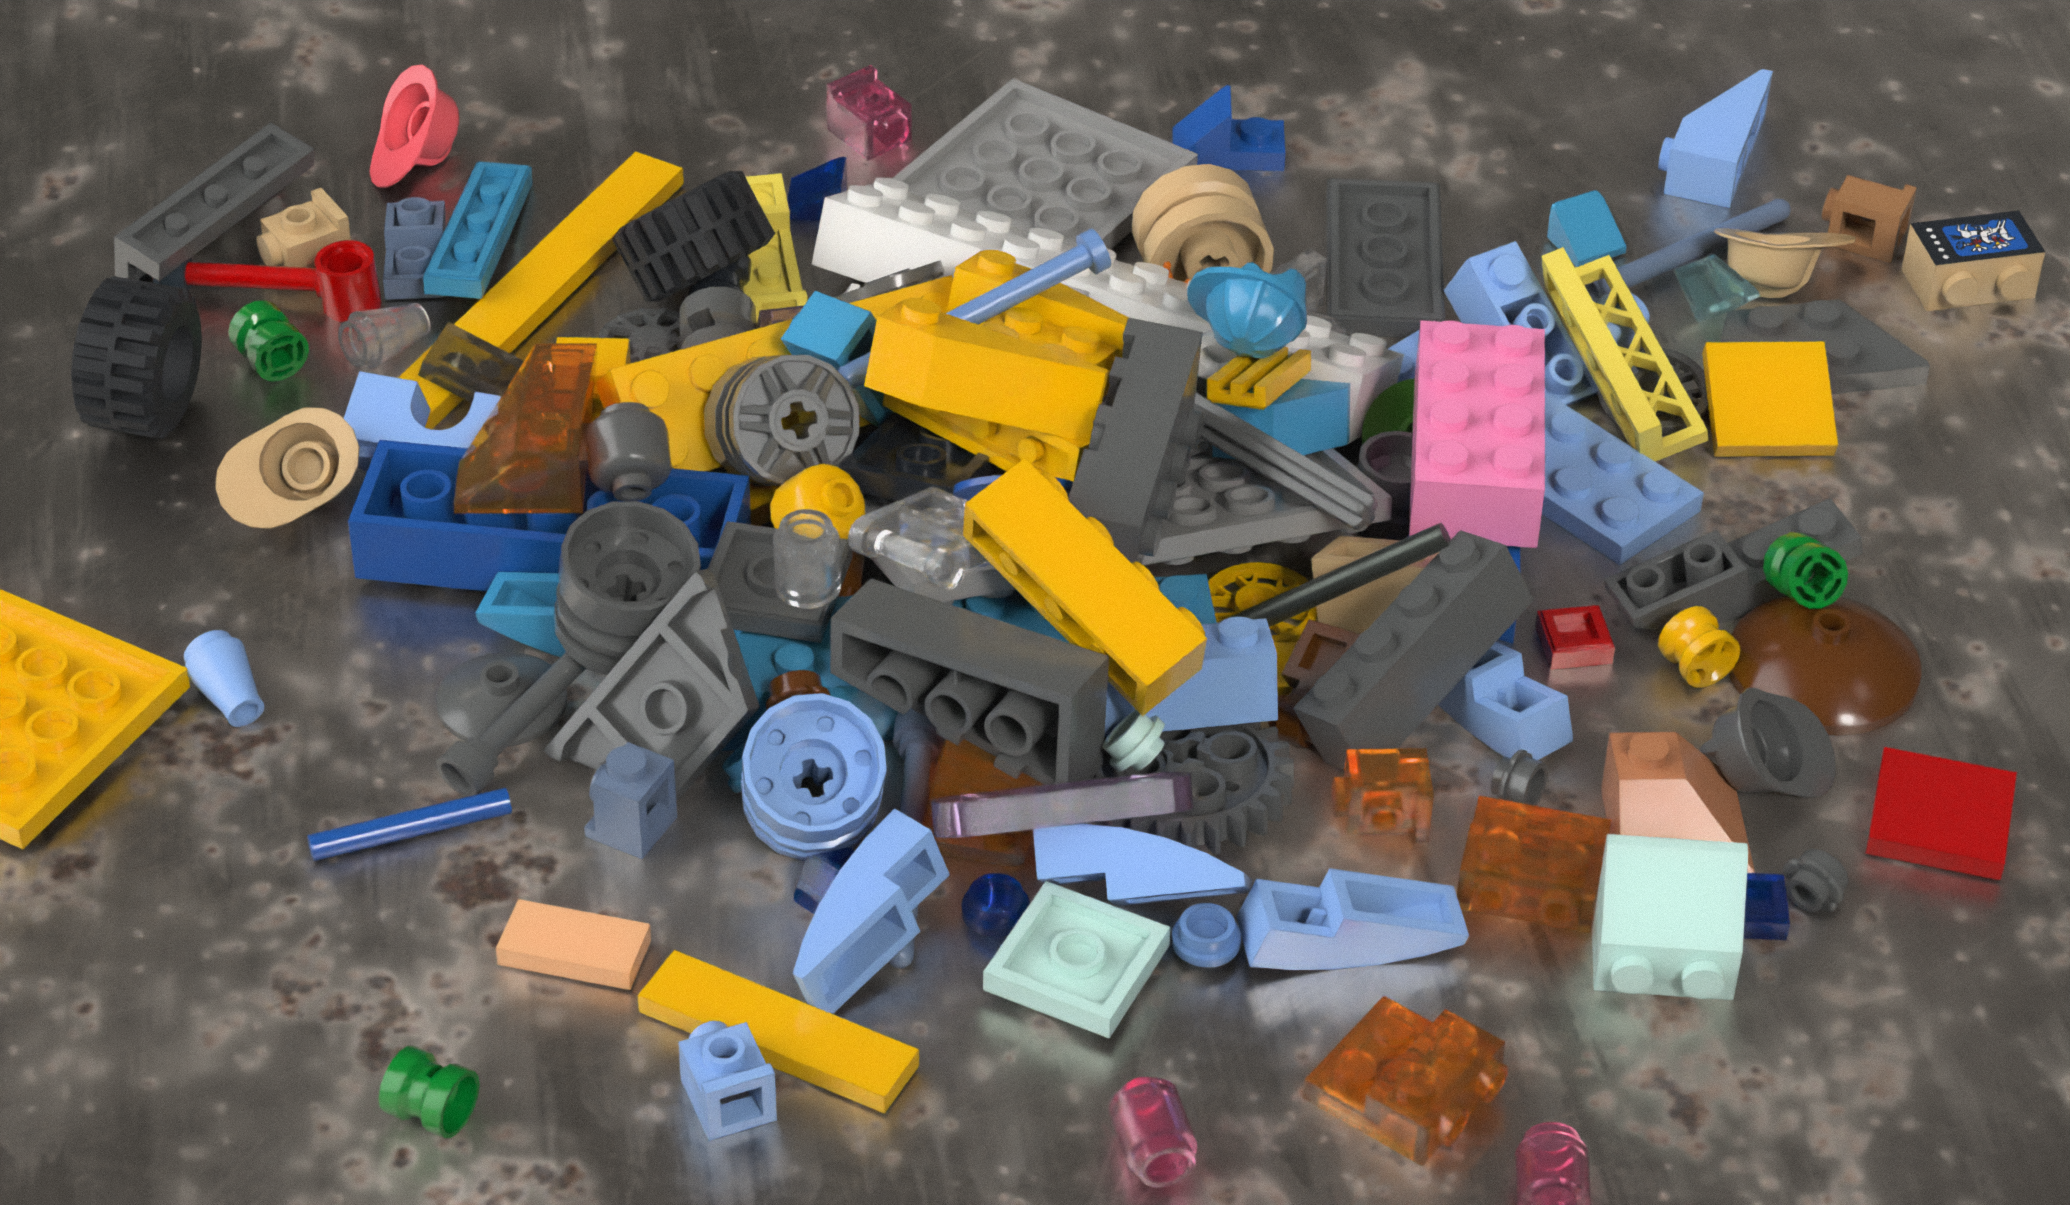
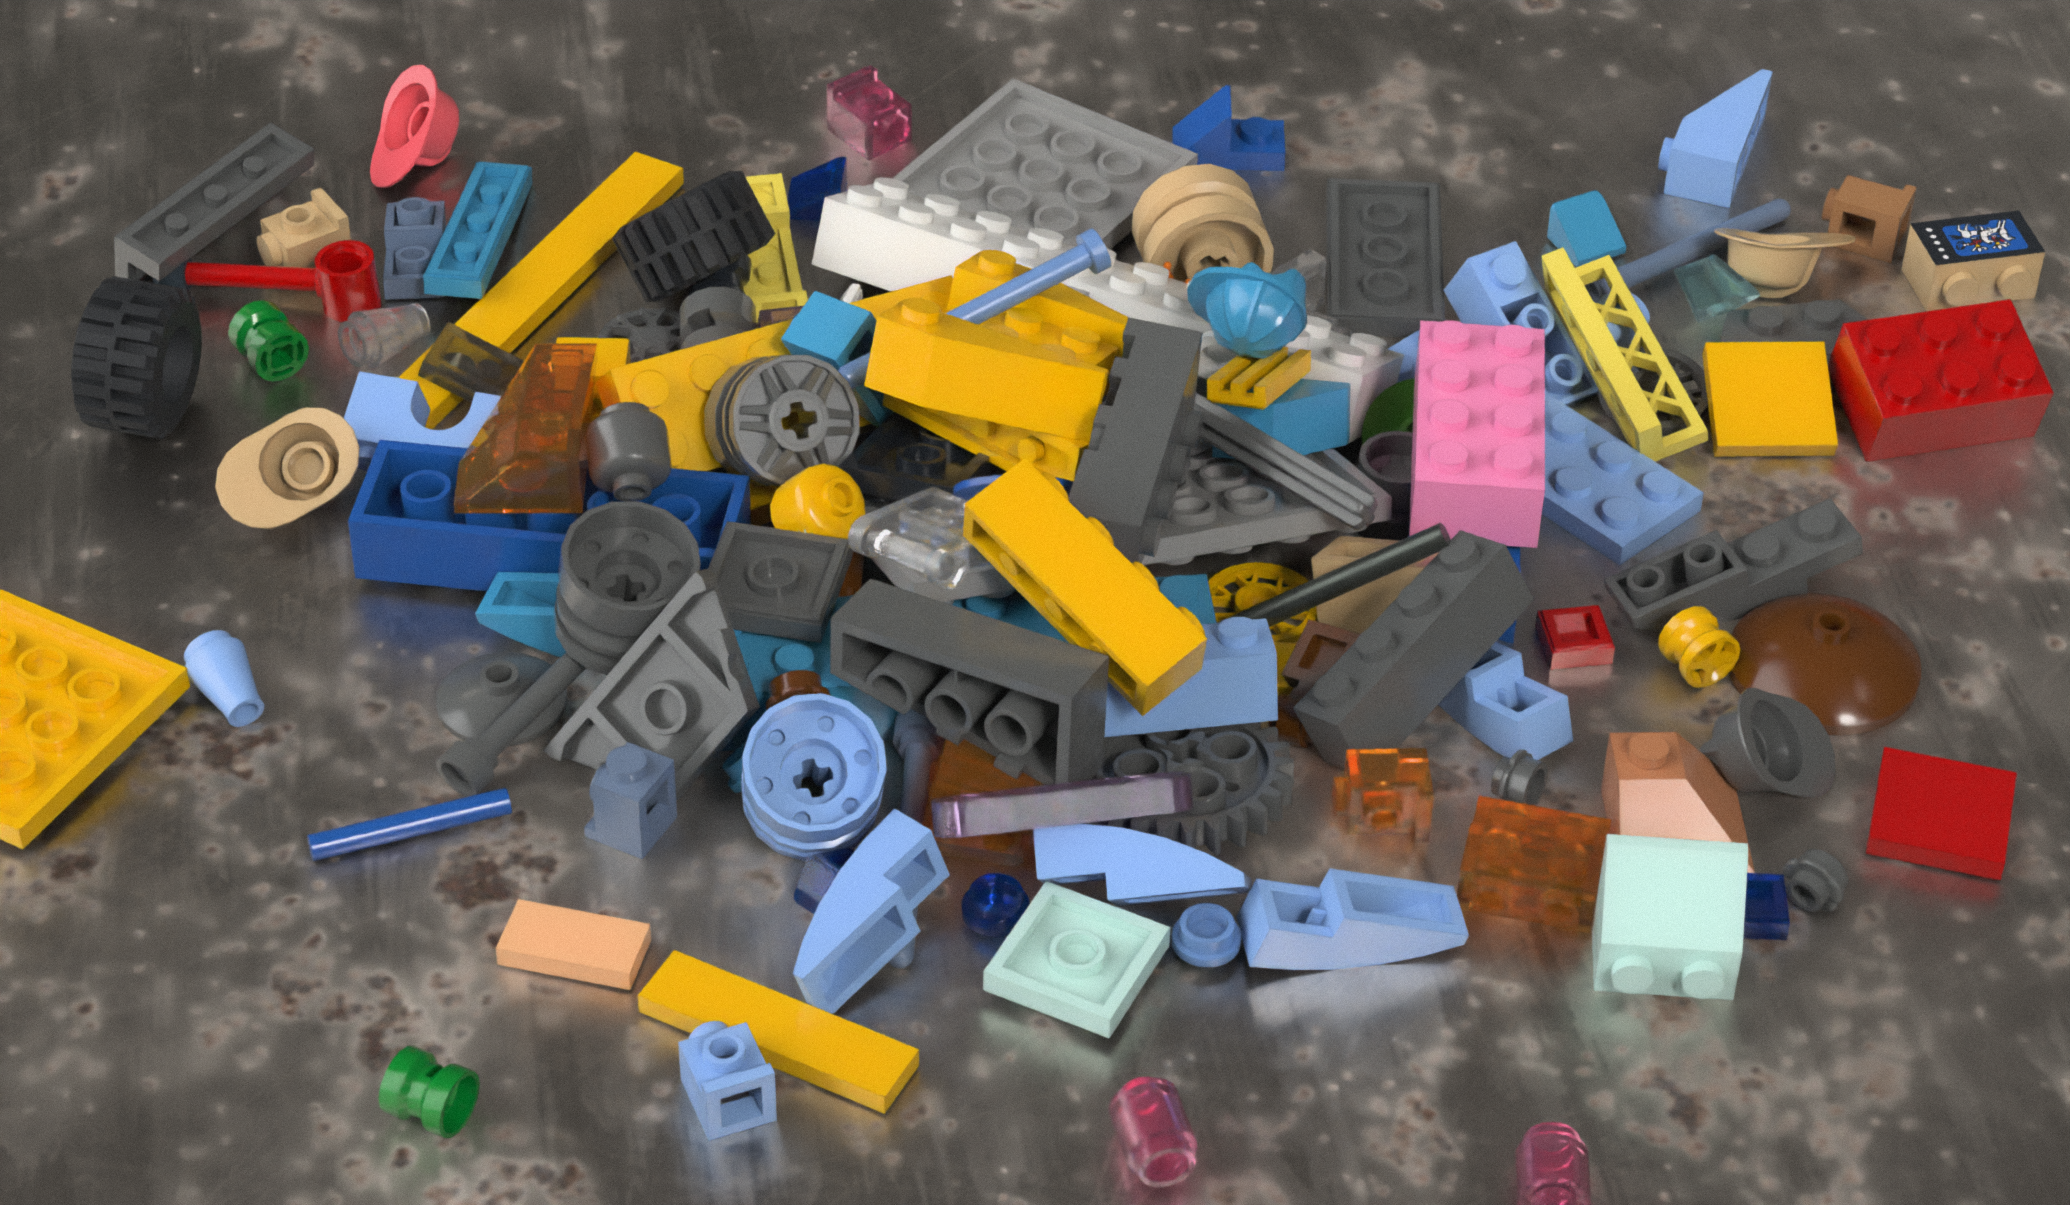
(807, 559): clear brick -> none
(895, 282): dark grey wheel -> none
(1134, 741): light aqua plate -> none
(1409, 1078): clear orange plate -> none
(1793, 561): green wheel -> none
(1939, 380): none -> red brick

